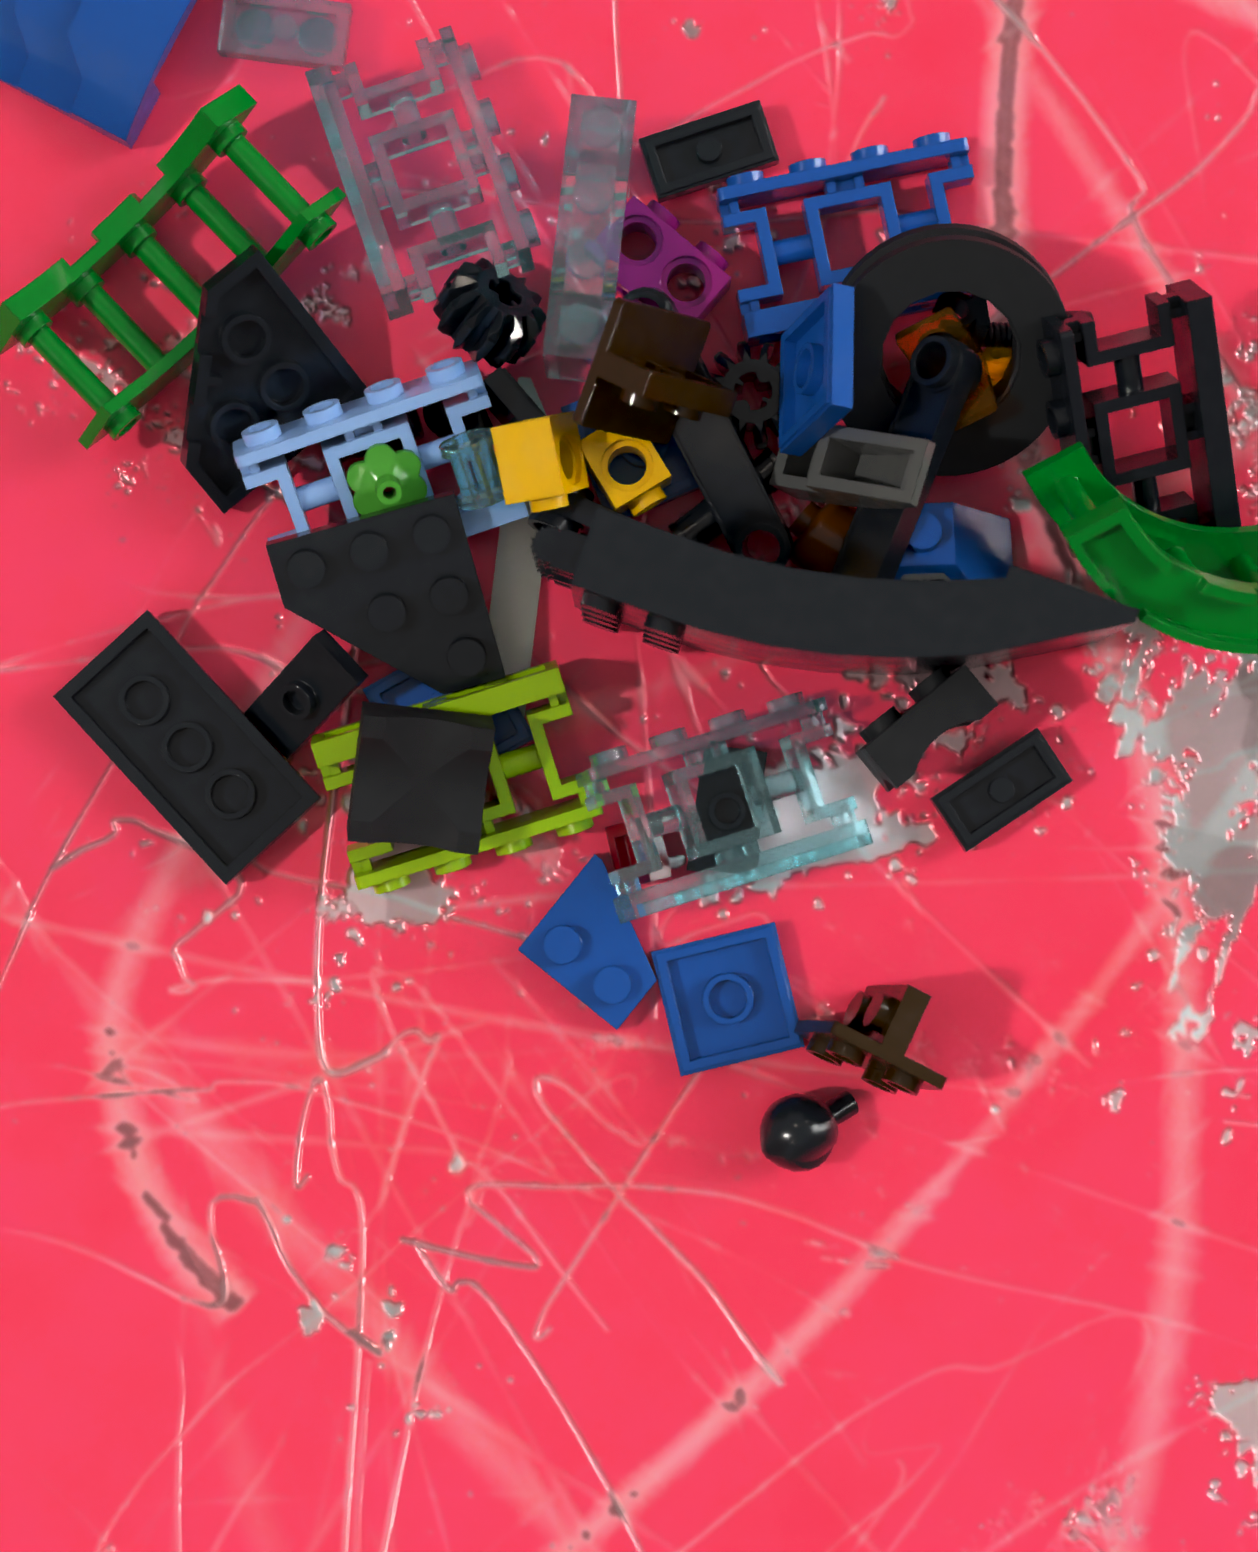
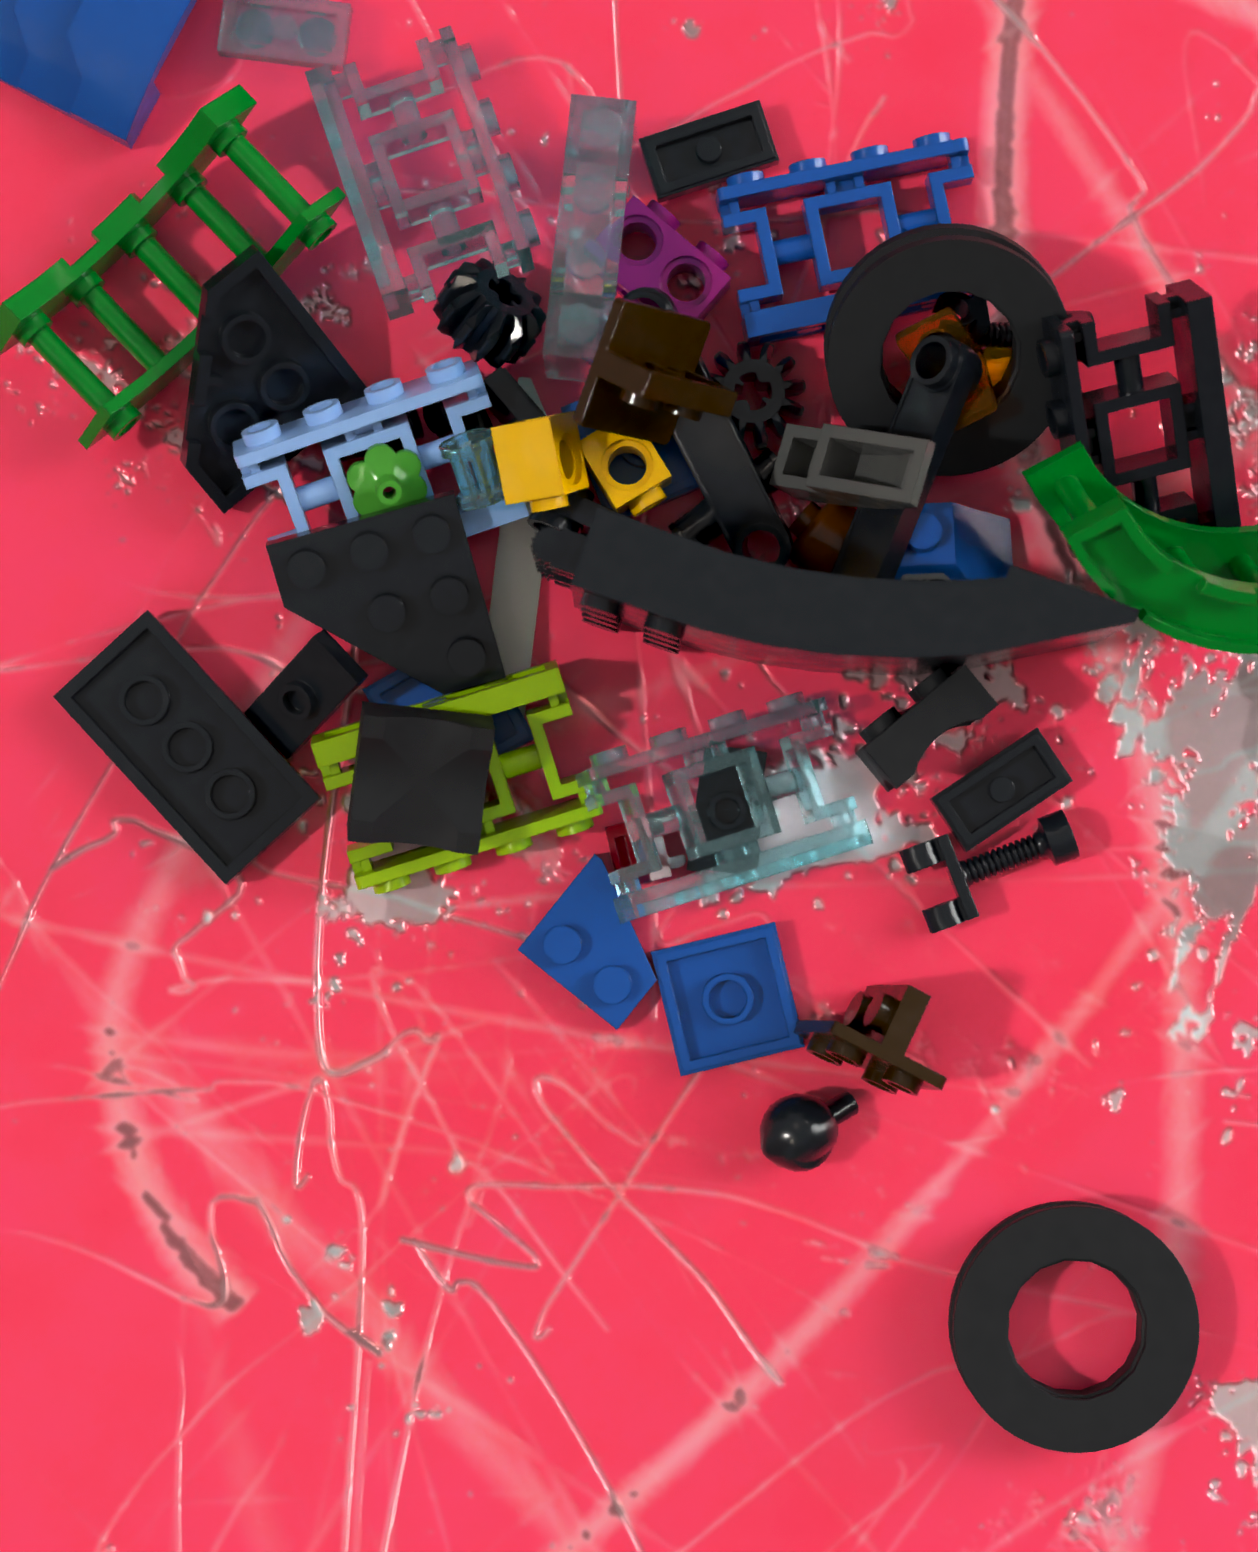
(816, 370): blue tile -> none
(1051, 840): none -> black bar
(1132, 1396): none -> black tyre

